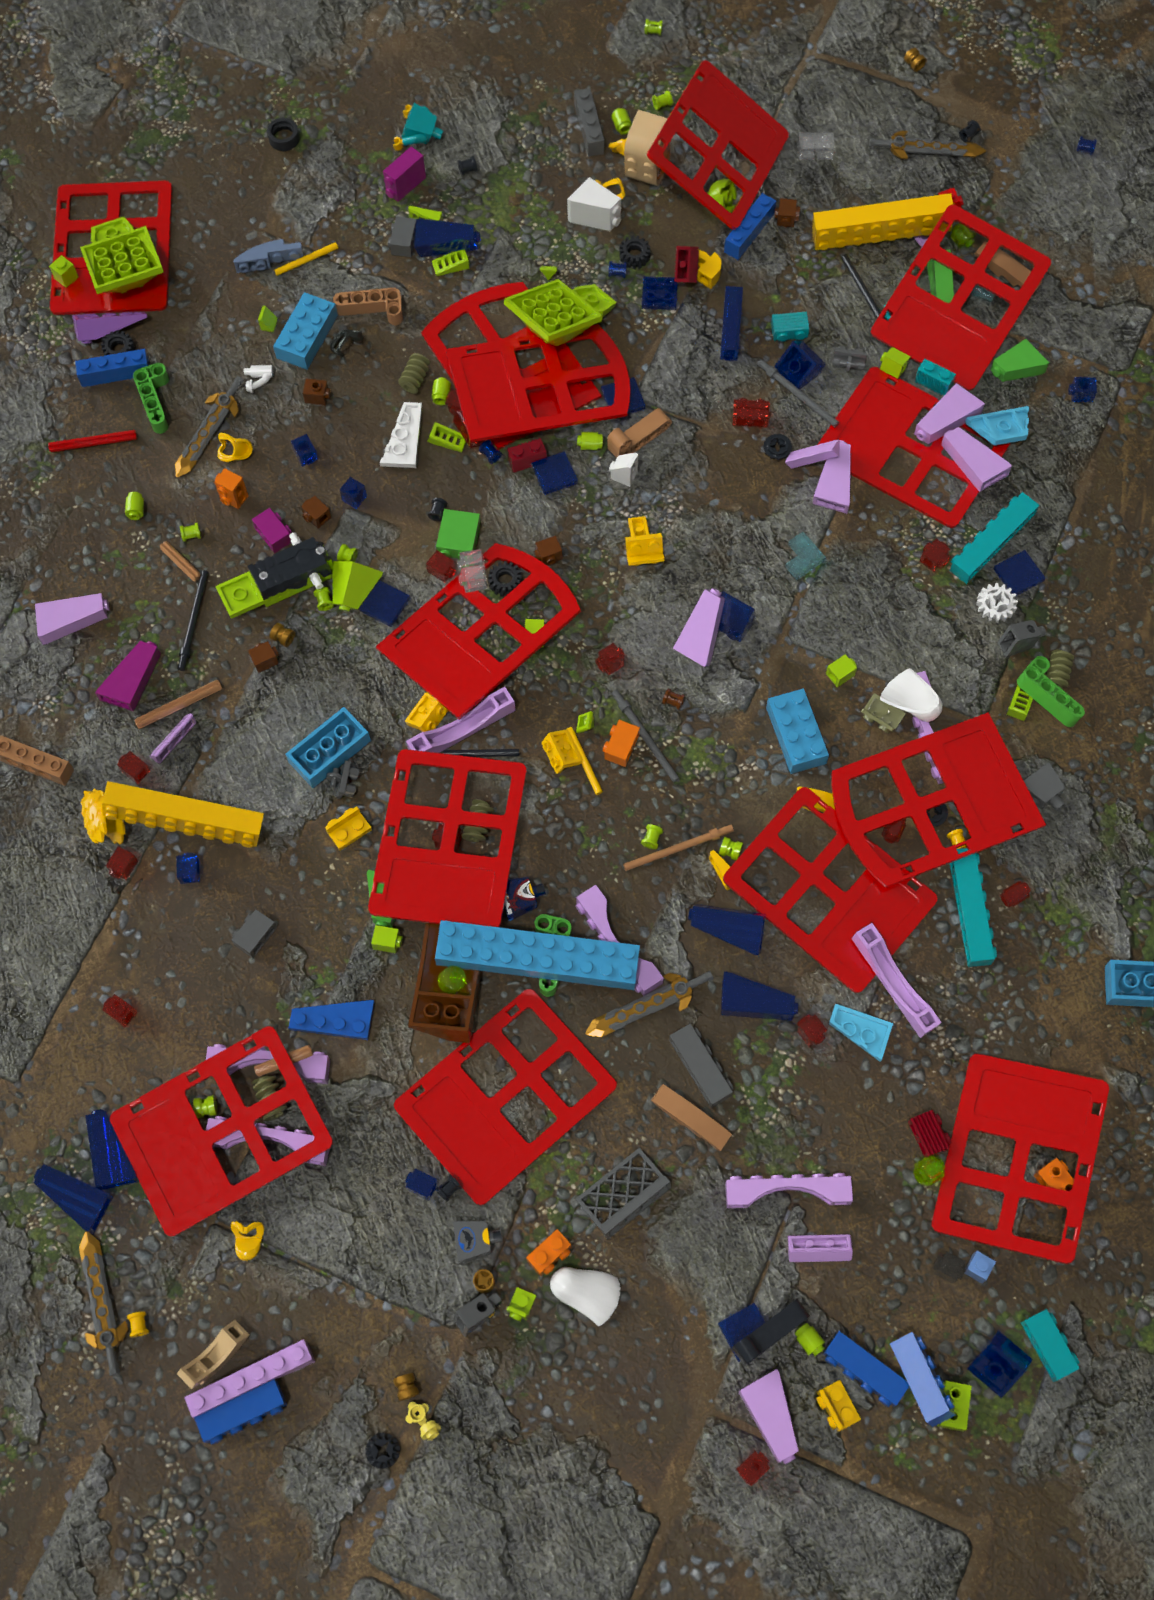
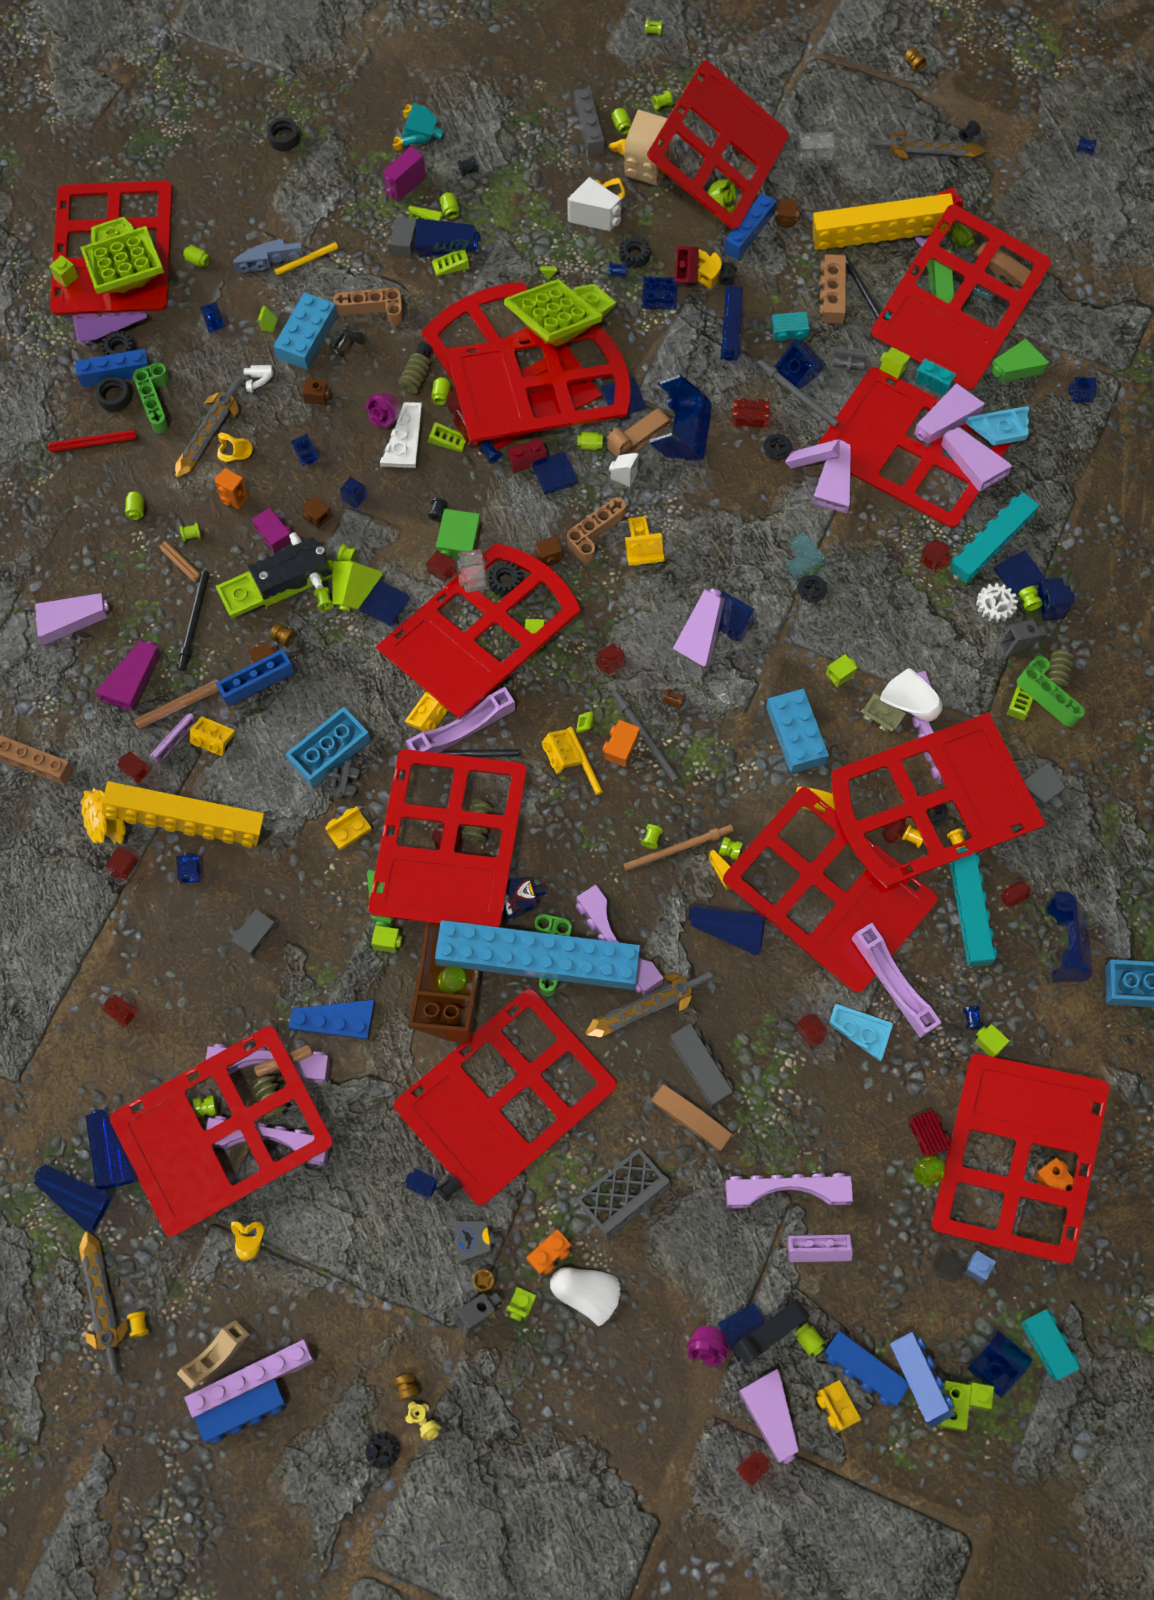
(108, 383): none -> black tyre
(196, 256): none -> lime brick
(211, 735): none -> yellow bracket
(212, 317): none -> clear blue brick
(255, 678): none -> blue brick
(383, 409): none -> magenta cone
(424, 349): none -> black bush
(449, 205): none -> lime brick
(613, 512): none -> medium nougat beam
(690, 422): none -> clear blue windscreen
(708, 1345): none -> magenta cone
(727, 273): none -> black bush
(754, 1000): clear blue slope -> none
(819, 585): none -> black gear
(833, 288): none -> medium nougat brick
(913, 836): none -> yellow bush
(973, 1017): none -> clear blue bush
(981, 1396): none -> lime brick
(991, 1040): none -> lime brick
(1030, 598): none -> lime wheel
(1055, 598): none -> clear blue brick
(1077, 961): none -> clear blue windscreen

